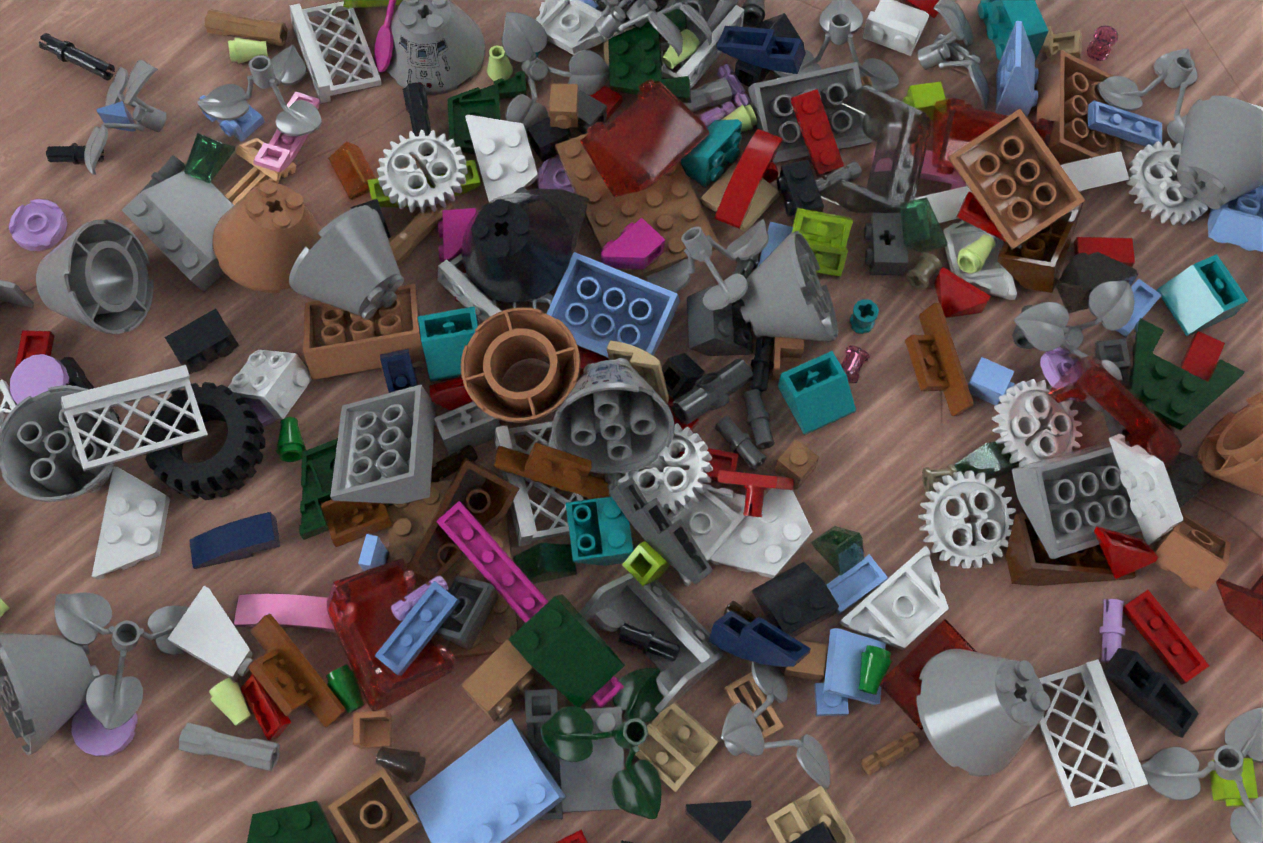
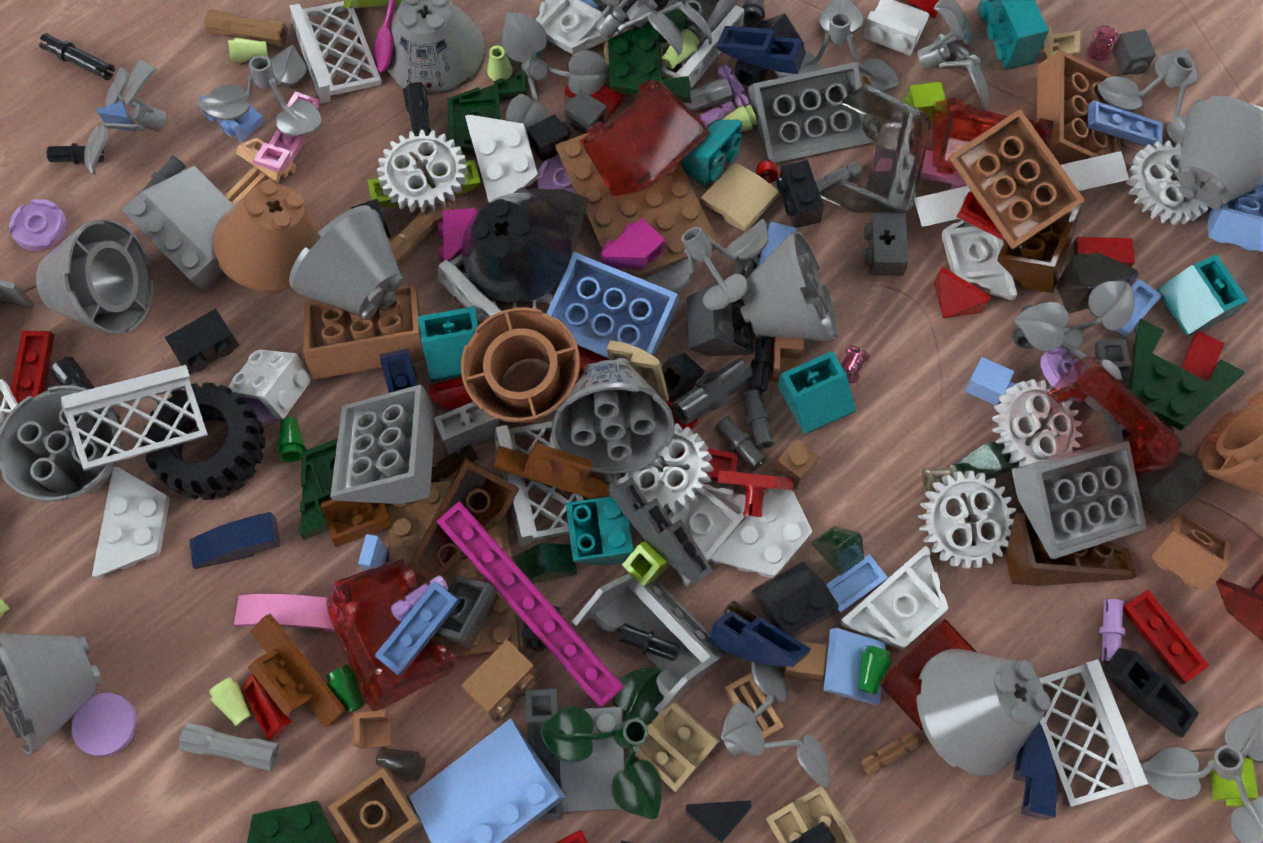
(36, 375): lavender tile -> none
(80, 619): light grey plant -> none
(207, 157): clear green slope -> none
(212, 637): white slope -> none
(352, 169): clear orange slope -> none
(564, 105): medium nougat brick -> none
(566, 650): dark green slope -> none
(747, 178): red slope -> none
(817, 132): red plate -> none
(826, 236): lime slope -> none
(828, 703): light blue plate -> none
(867, 308): teal bush -> none
(921, 226): clear green slope -> none
(924, 270): dark tan bush -> none
(937, 360): dark orange bracket -> none
(975, 255): yellowish green cone -> none
(1016, 75): light blue slope -> none
(1036, 769): none -> dark blue slope
(1124, 551): red slope -> none
(1133, 52): none -> dark grey brick
(1148, 489): white wing -> none

